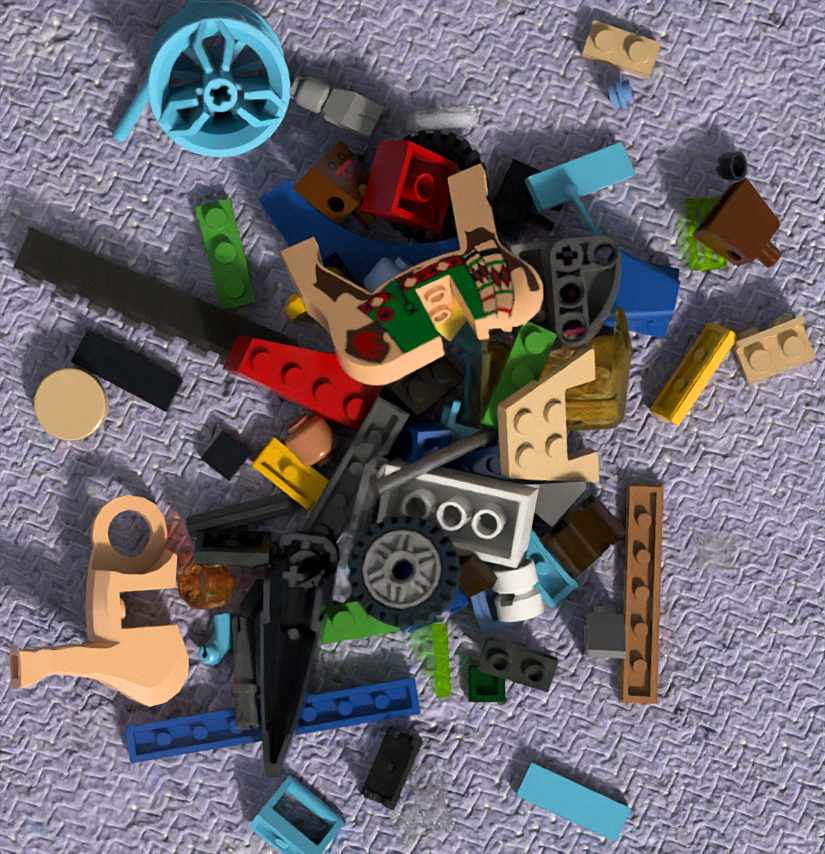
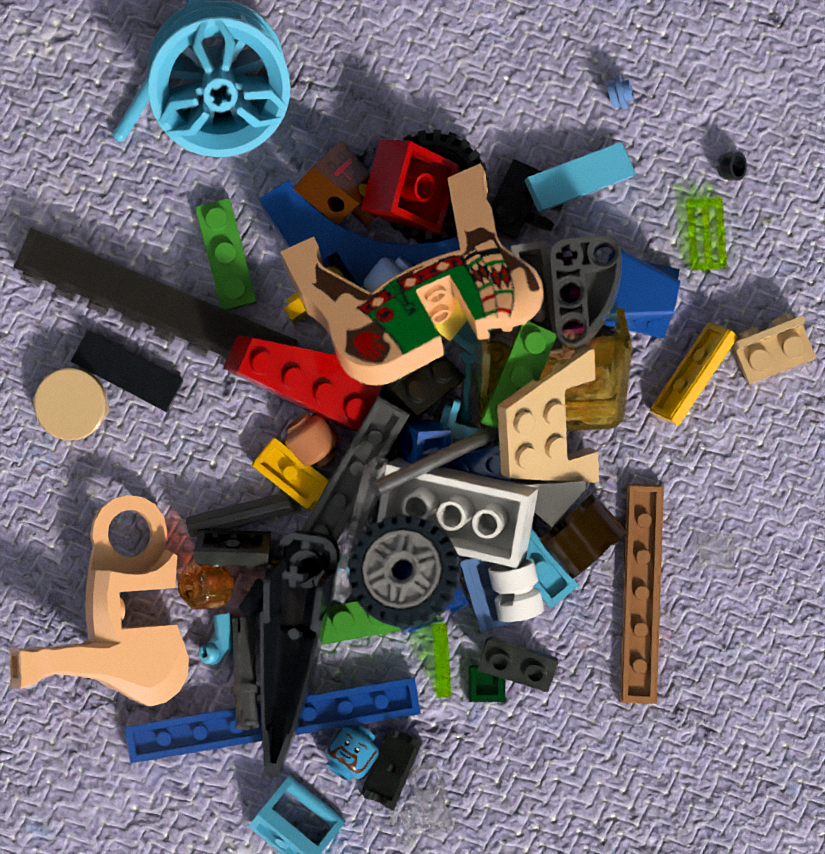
(226, 455): black tile -> none
(341, 107): light grey piece -> none
(351, 752): none -> dark azure head
(442, 117): clear tile -> none
(475, 576): dark brown tile -> none
(571, 191): medium azure hinge -> none
(573, 801): medium azure tile -> none
(604, 633): light grey slope -> none
(621, 49): tan plate -> none
(740, 227): reddish brown torso -> none

